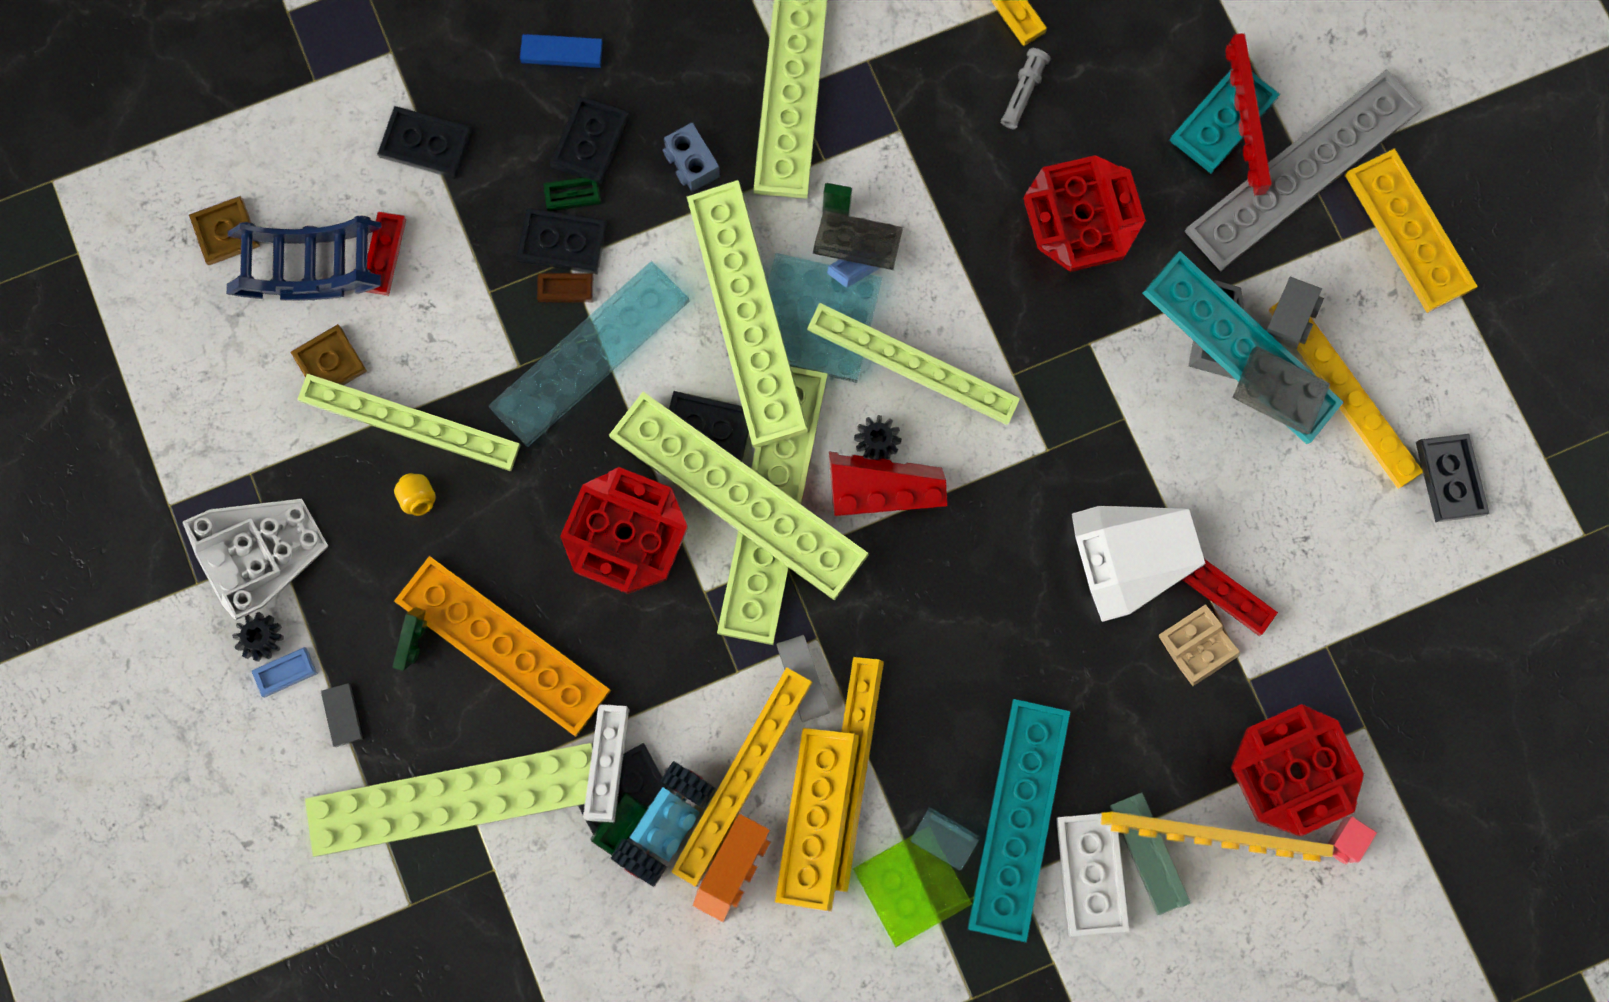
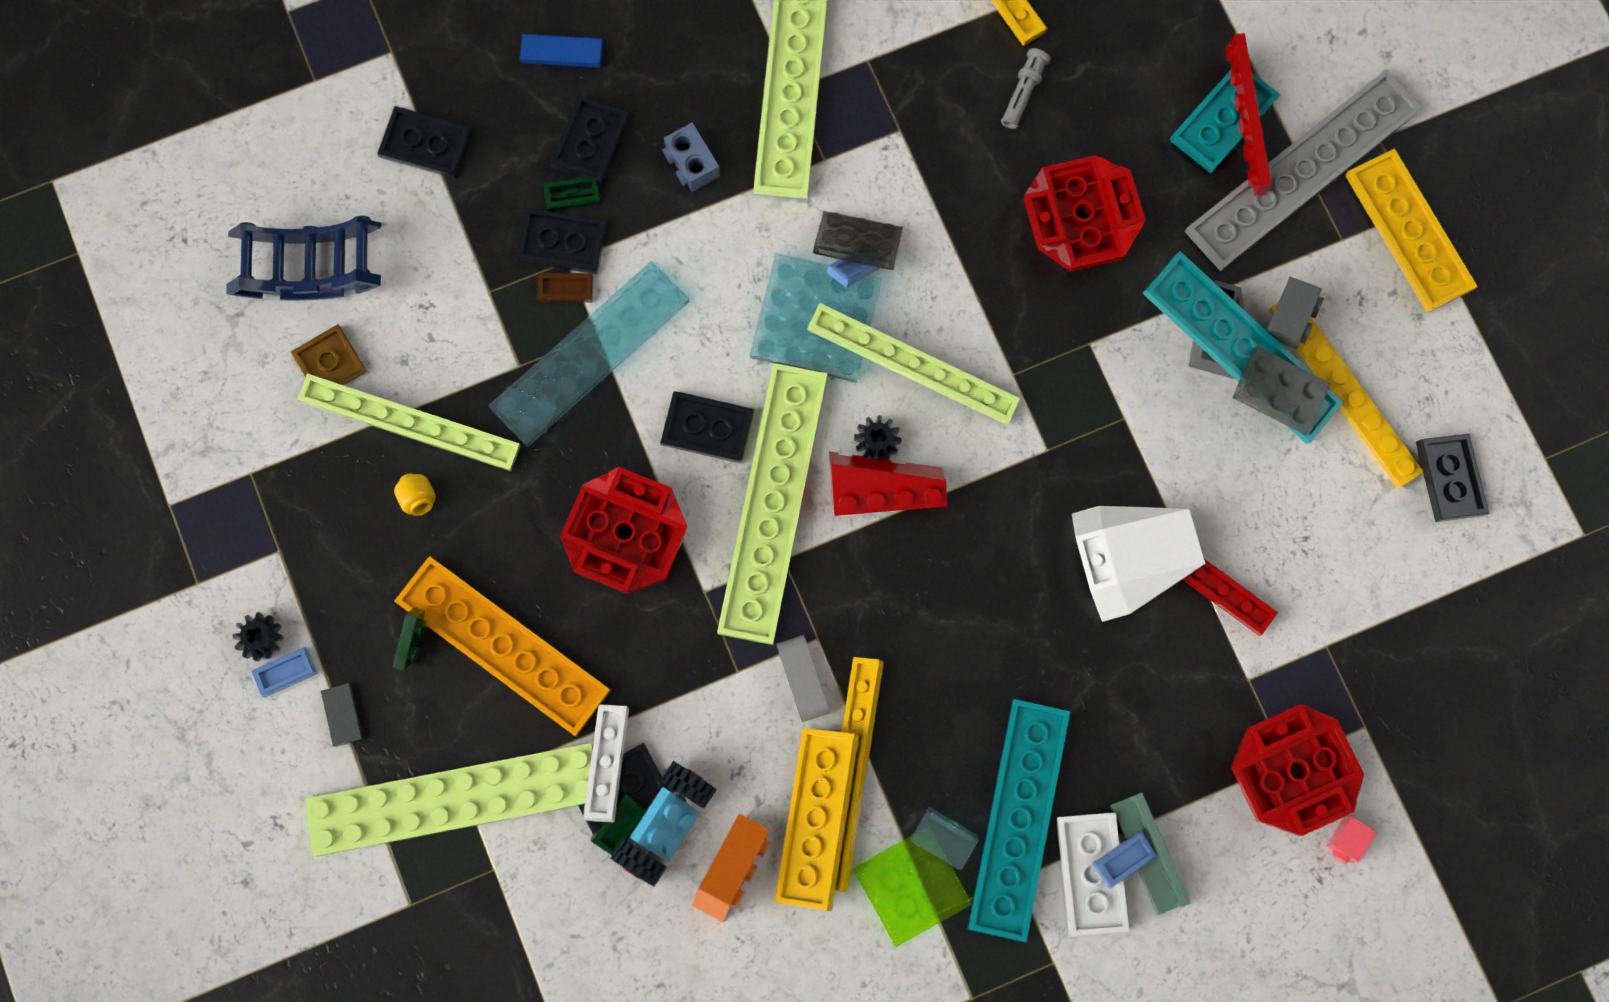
(212, 229): pearl gold tile -> none
(254, 550): white wedge -> none
(385, 249): red plate -> none
(739, 495): yellowish green plate -> none
(741, 777): yellow plate -> none
(747, 315): yellowish green plate -> none
(837, 198): dark green tile -> none
(1124, 859): none -> medium blue tile
(1199, 645): tan slope -> none
(1205, 835): yellow plate -> none

